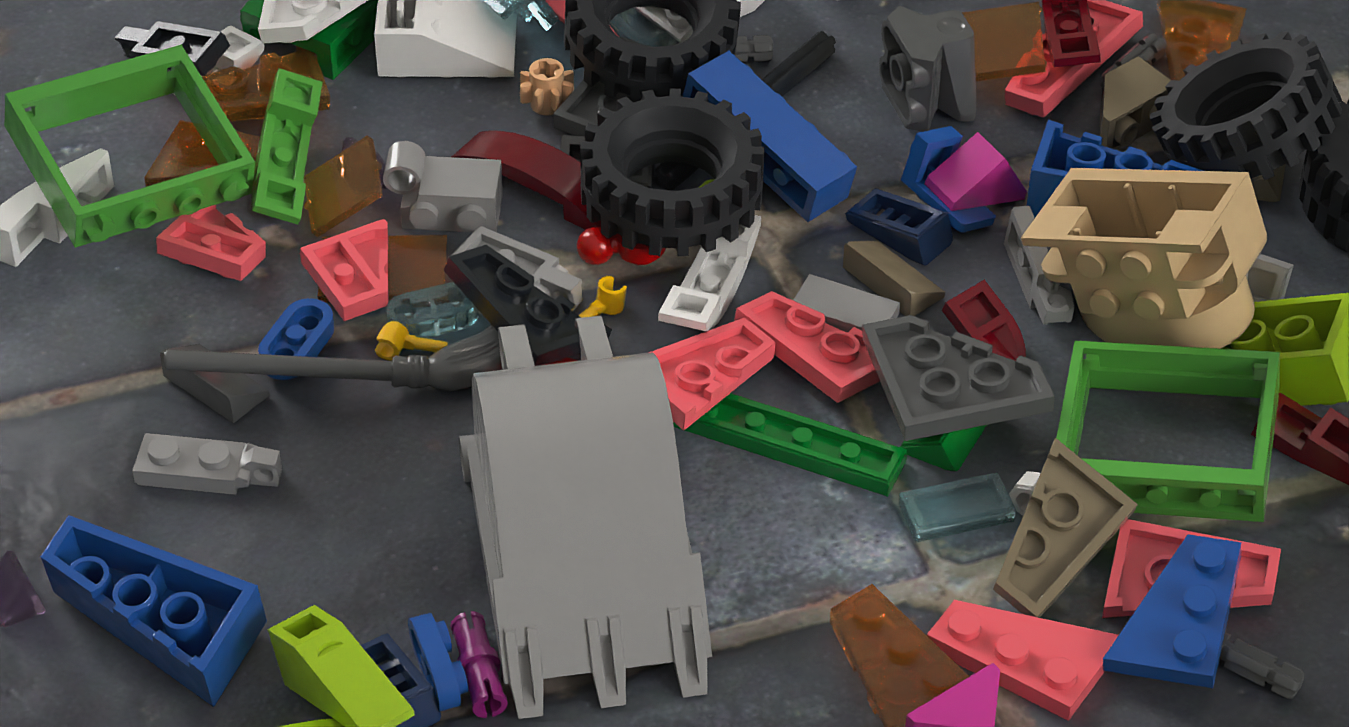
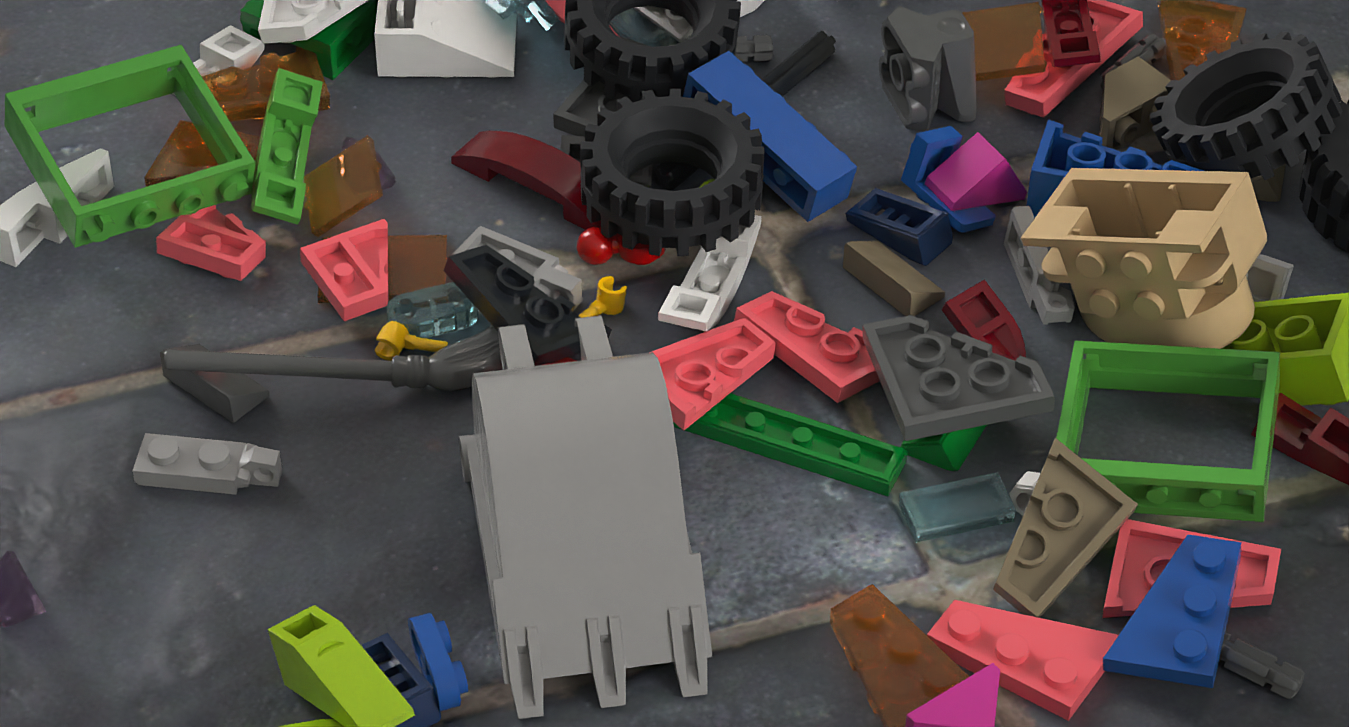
(157, 603): blue wedge -> none
(200, 44): black hinge -> none
(299, 331): blue plate -> none
(444, 190): light grey hinge -> none
(480, 664): magenta pin -> none
(546, 85): light nougat gear -> none
(844, 305): light grey tile -> none

